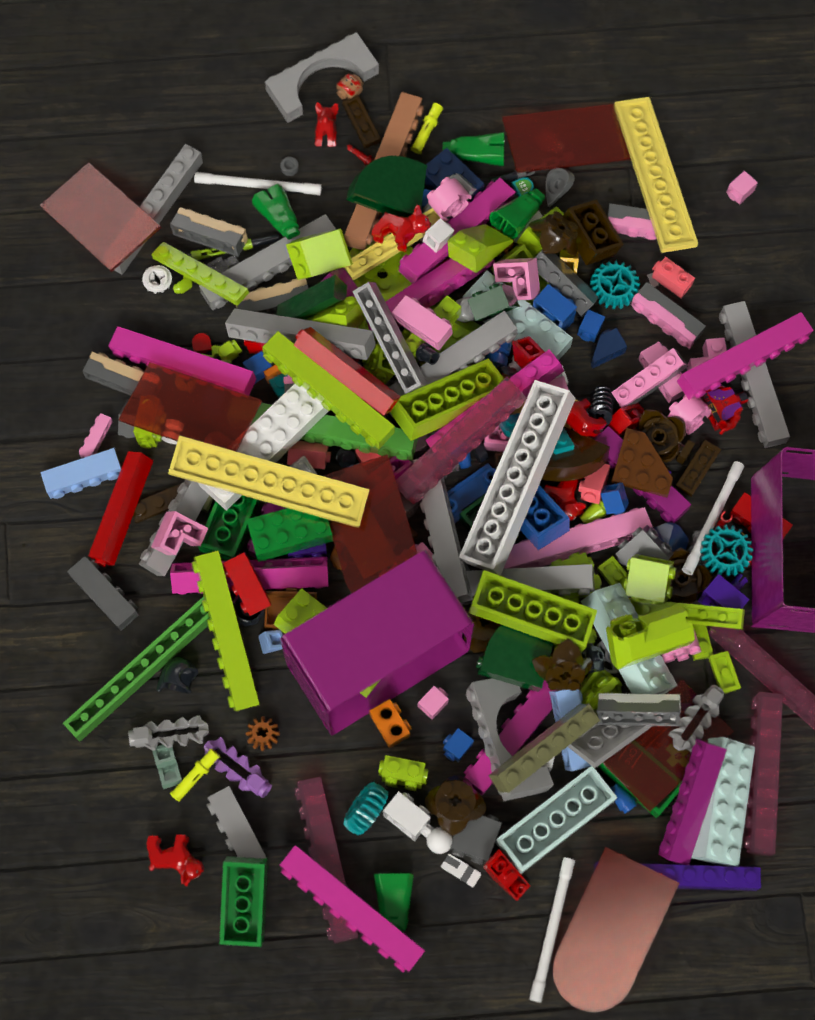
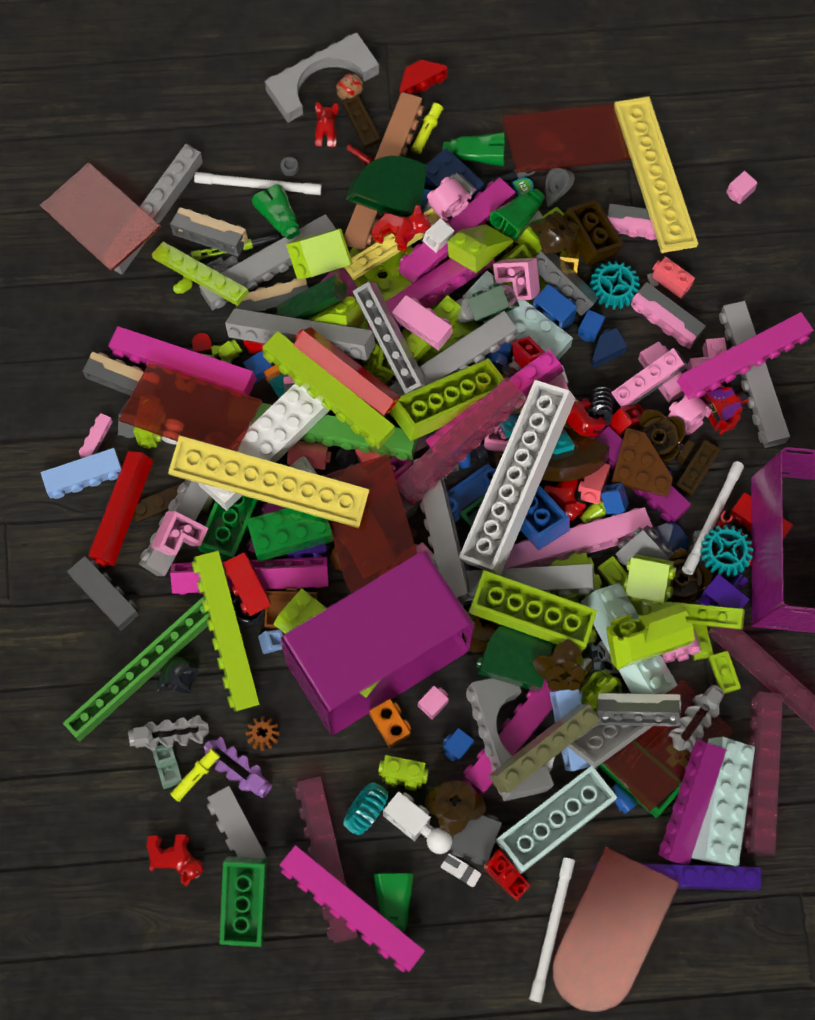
(161, 272): white gear -> none
(421, 76): none -> red slope
(427, 353): black piece -> none

